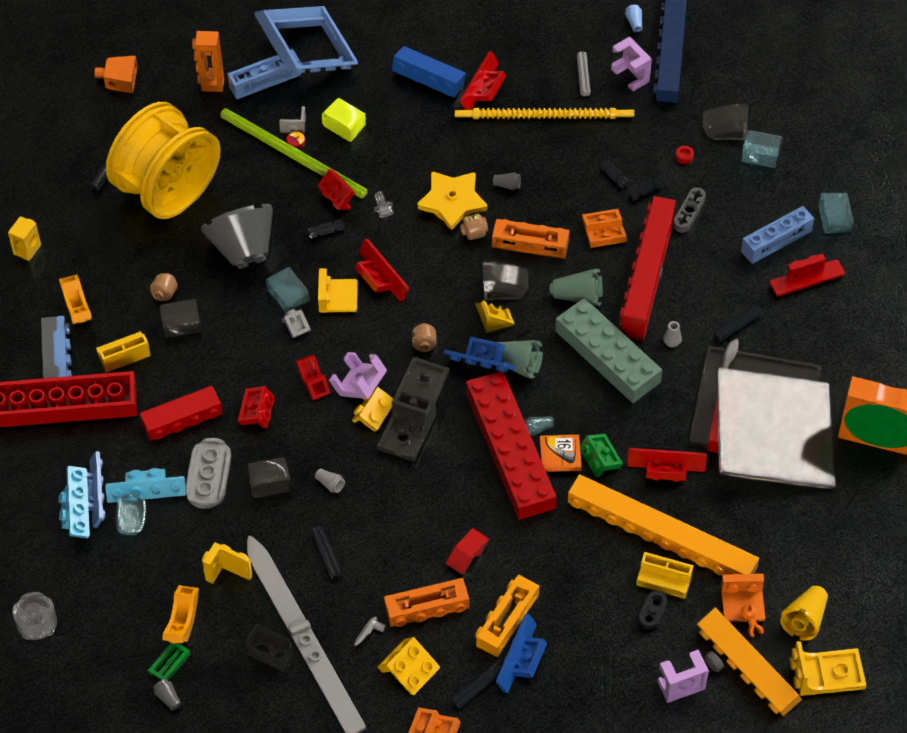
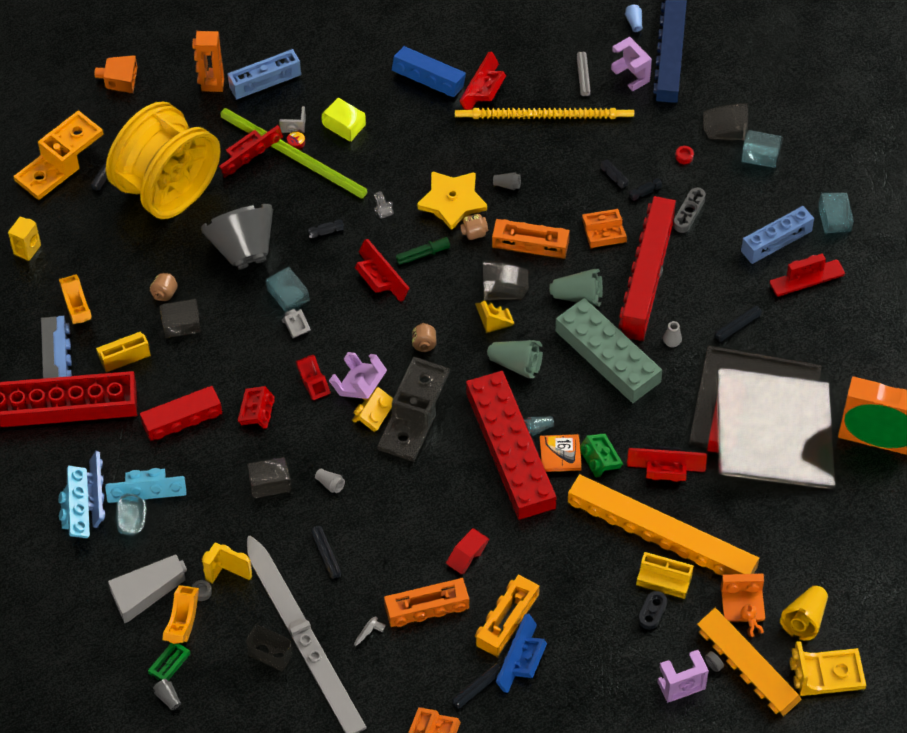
(35, 616): clear brick -> none
(58, 155): none -> light orange bracket
(146, 585): none -> light grey slope
(204, 589): none -> dark grey tile
(208, 473): light grey tile -> none
(248, 148): none -> red bracket
(305, 17): medium blue window -> none
(336, 190): red bracket -> none
(336, 294): yellow bracket -> none
(410, 665): yellow bracket -> none
(422, 251): none -> dark green axle
(484, 352): blue bracket -> none
(730, 353): light grey bar -> none

